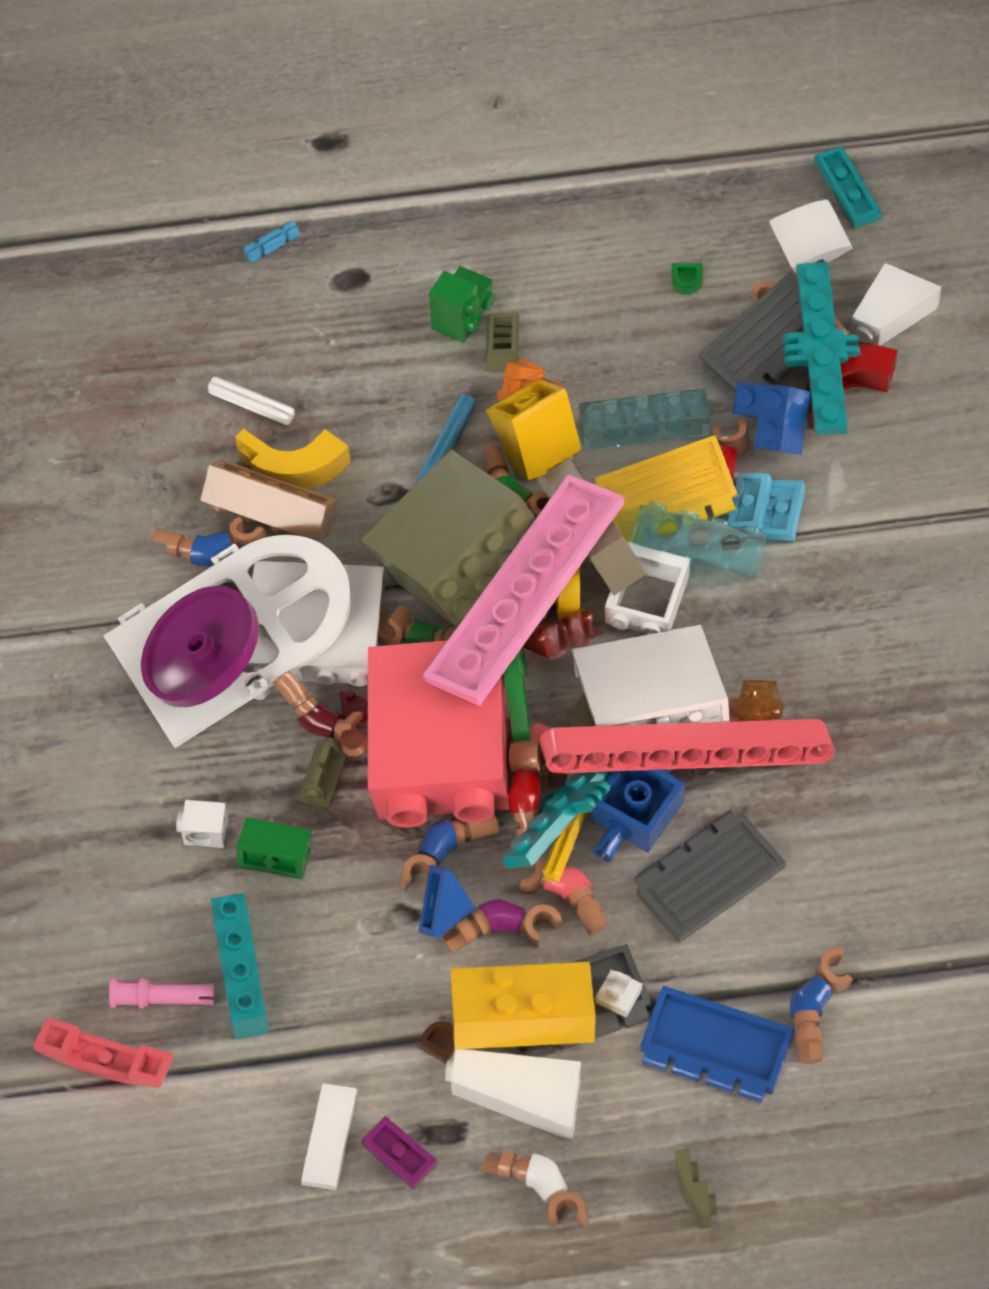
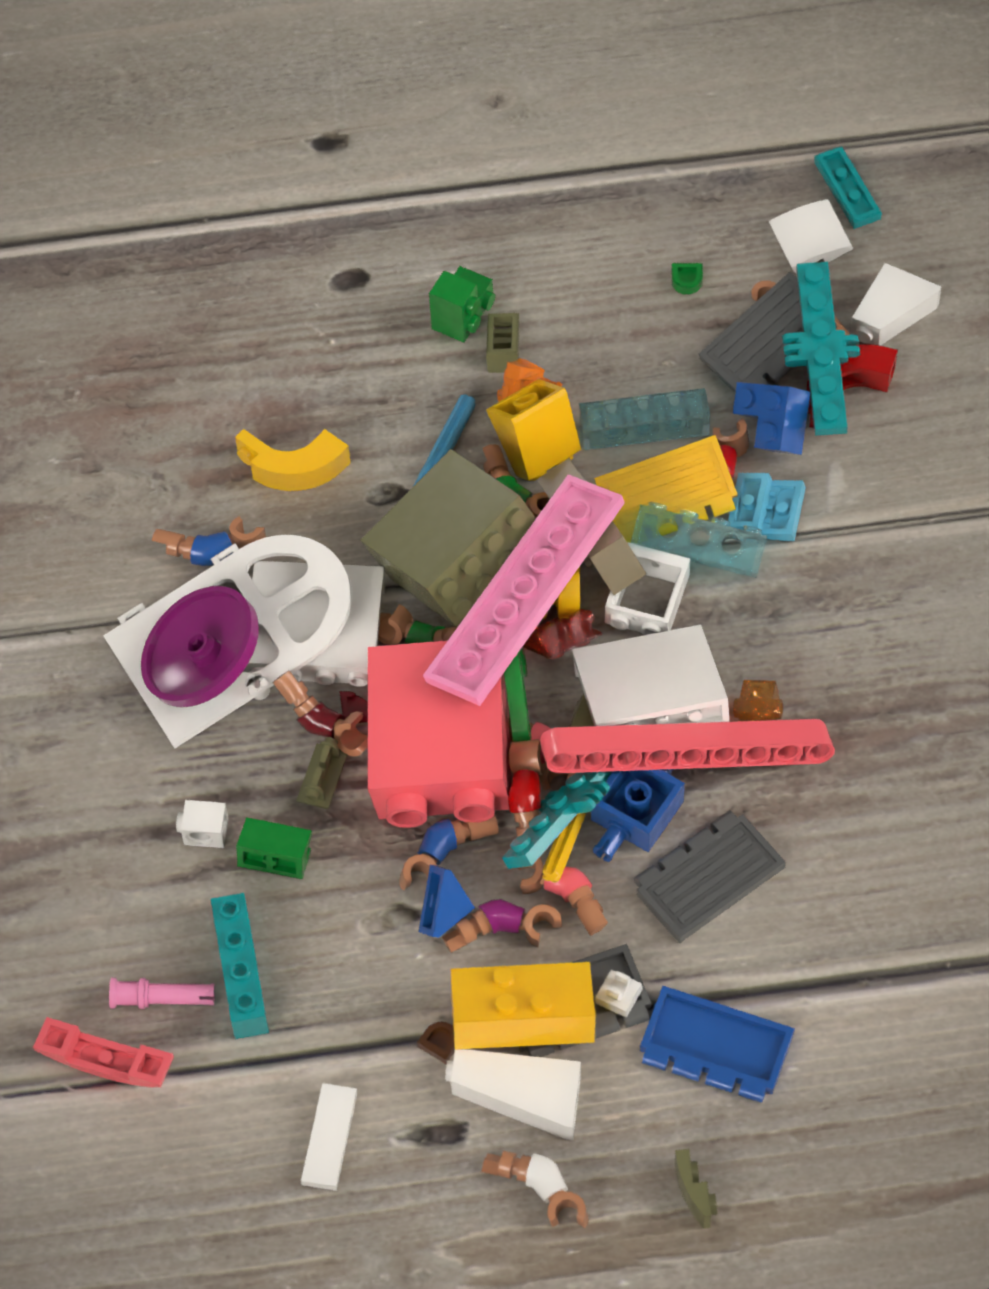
(251, 400): white axle -> none
(267, 500): brick -> none
(271, 241): dark azure axle -> none
(399, 1152): magenta plate -> none
(808, 1002): nougat piece -> none

